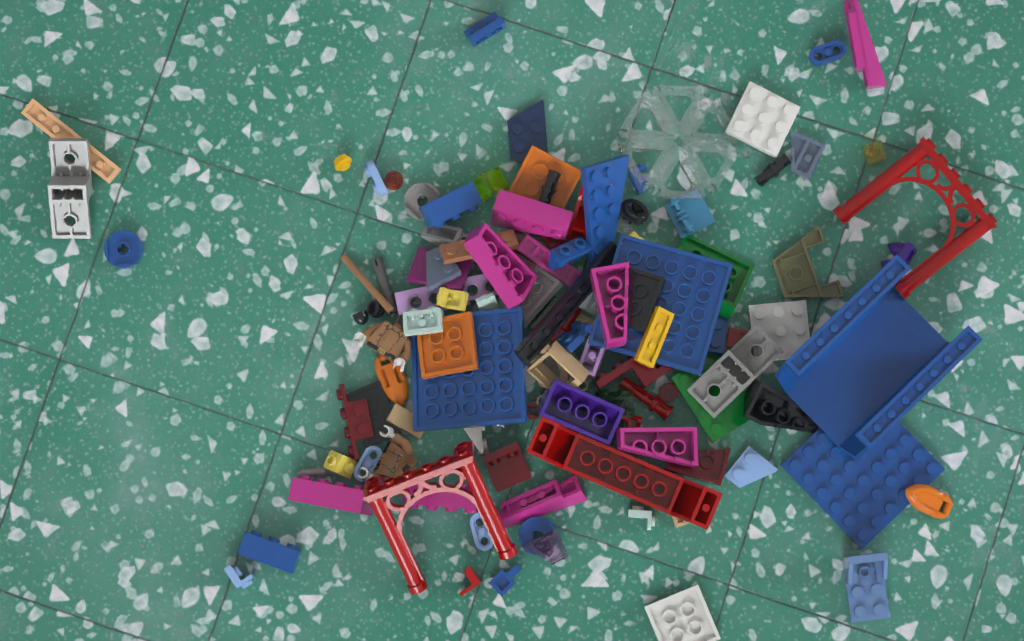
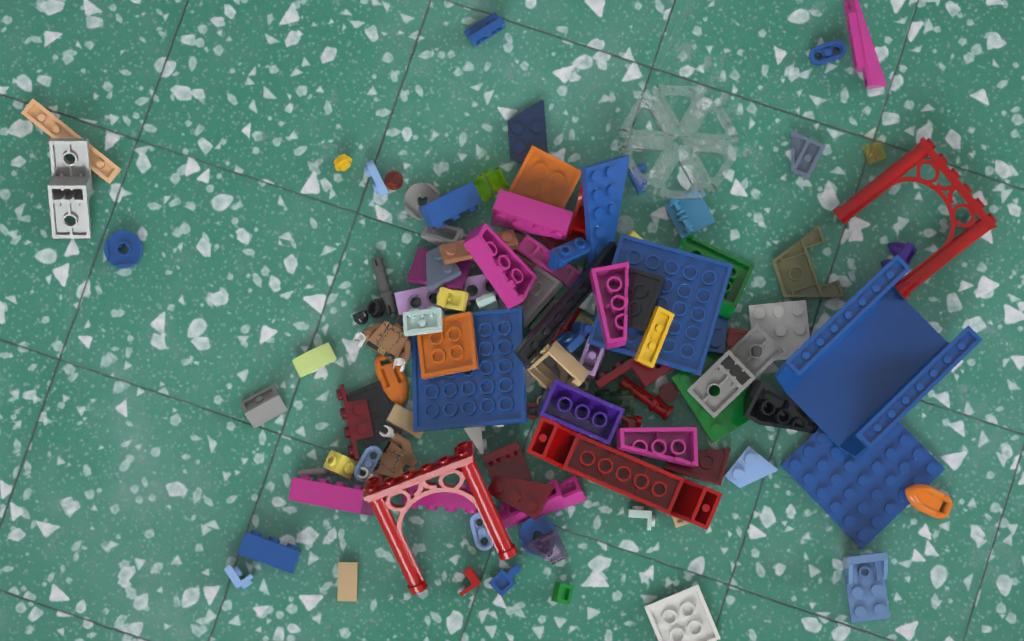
(263, 406): none -> light grey panel
(314, 359): none -> yellowish green slope
(347, 581): none -> tan tile
(366, 282): medium nougat bar -> none
(520, 494): none -> dark red wing
(549, 187): black pin -> none
(562, 593): none -> green plate
(637, 207): black gear -> none
(762, 119): white plate -> none
(772, 170): black pin -> none

